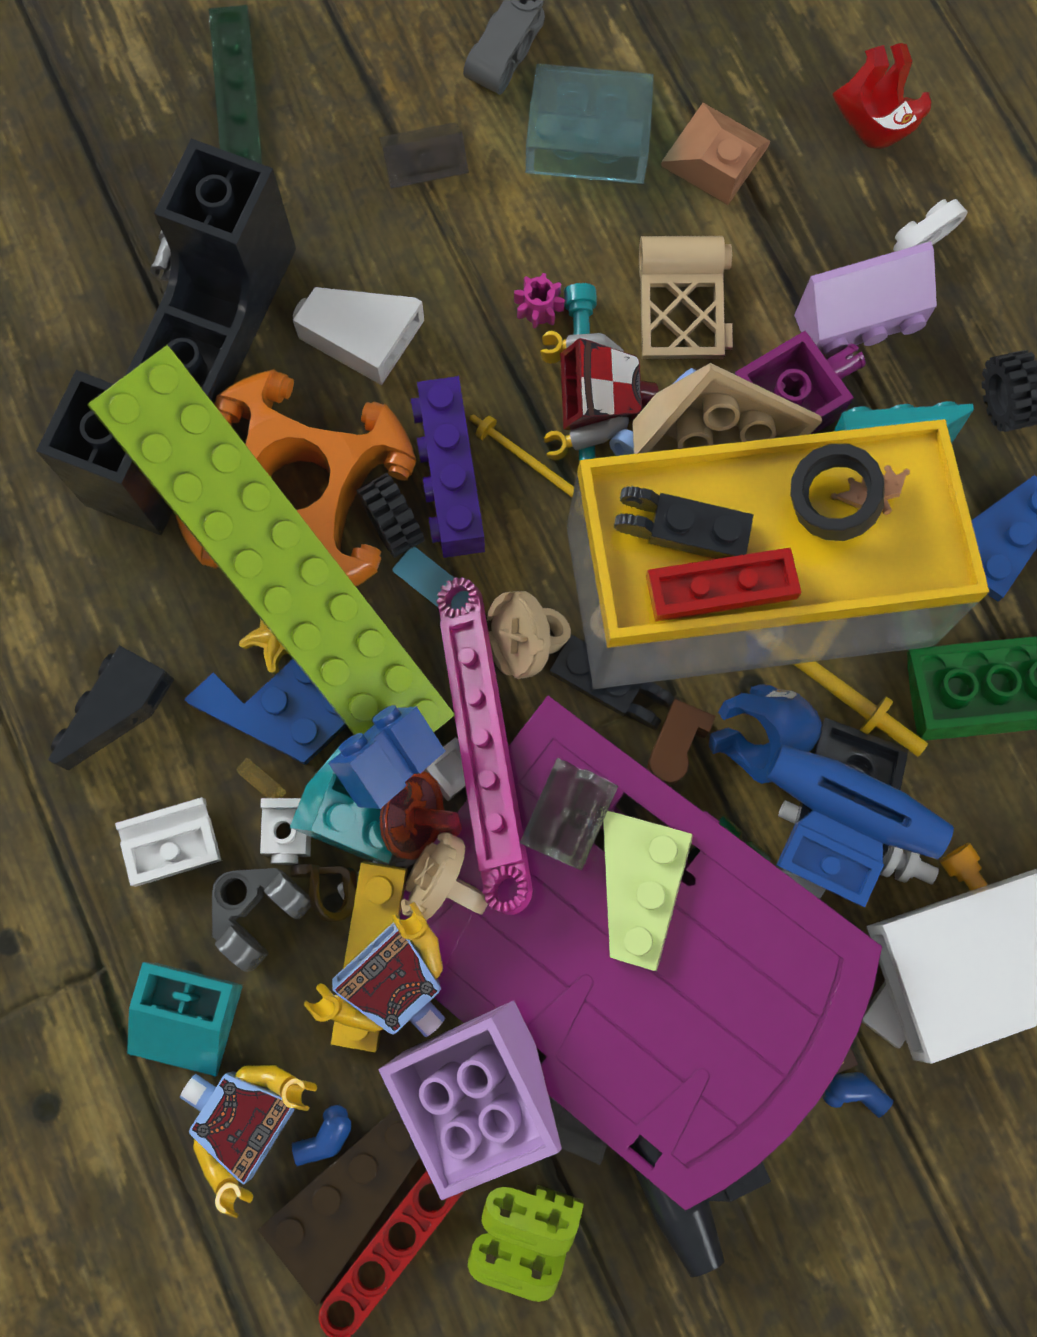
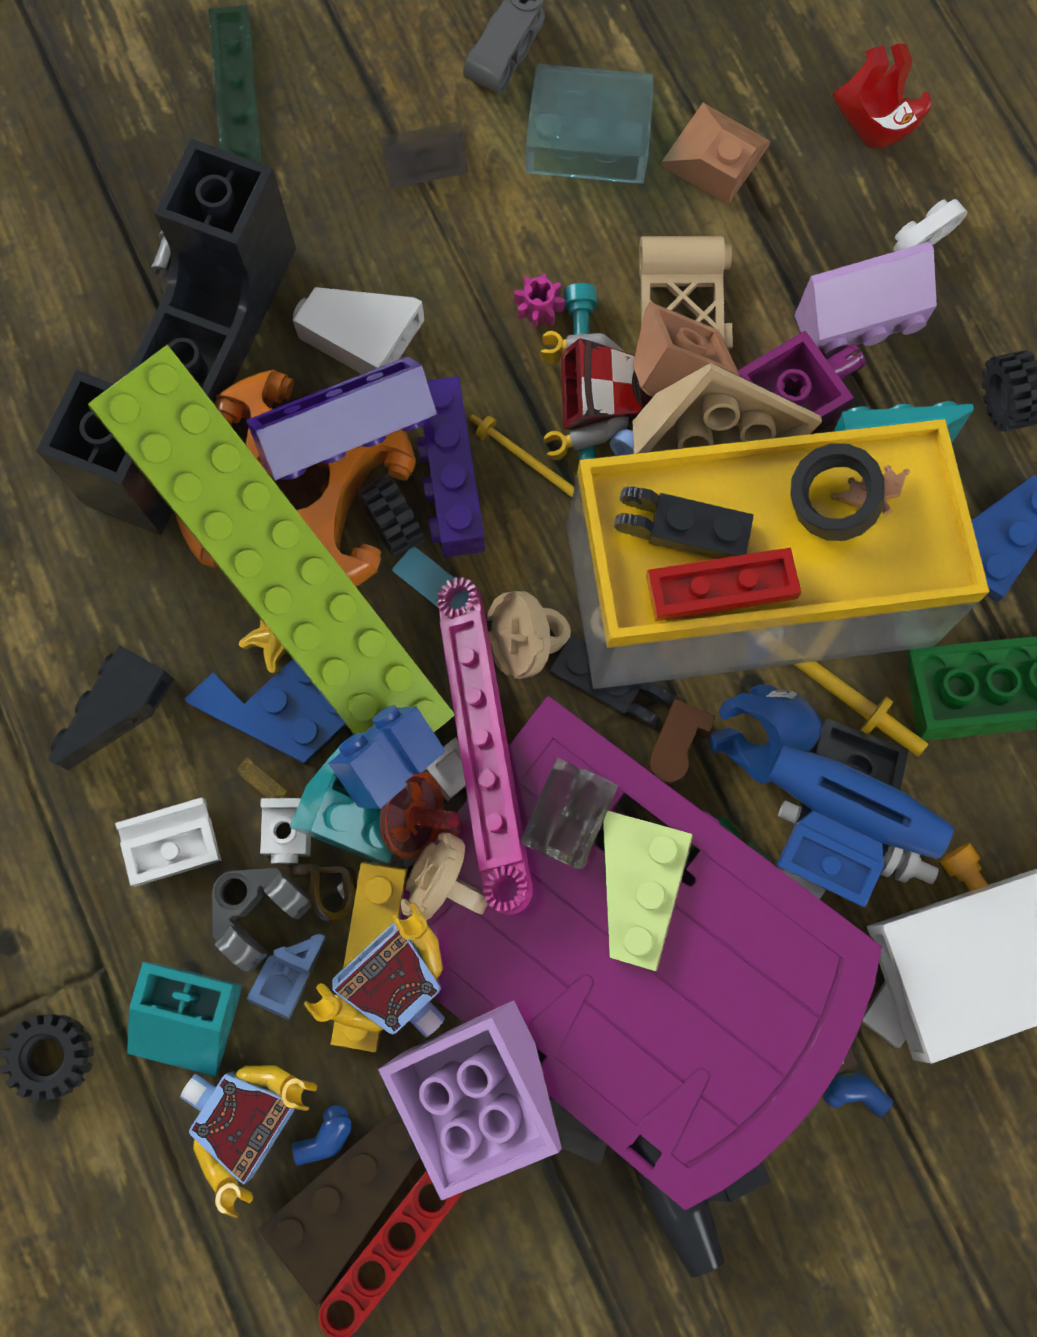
(19, 1051): none -> black tyre
(285, 977): none -> medium blue slope
(342, 418): none -> brick
(531, 1238): lime piece -> none
(675, 347): none -> nougat slope

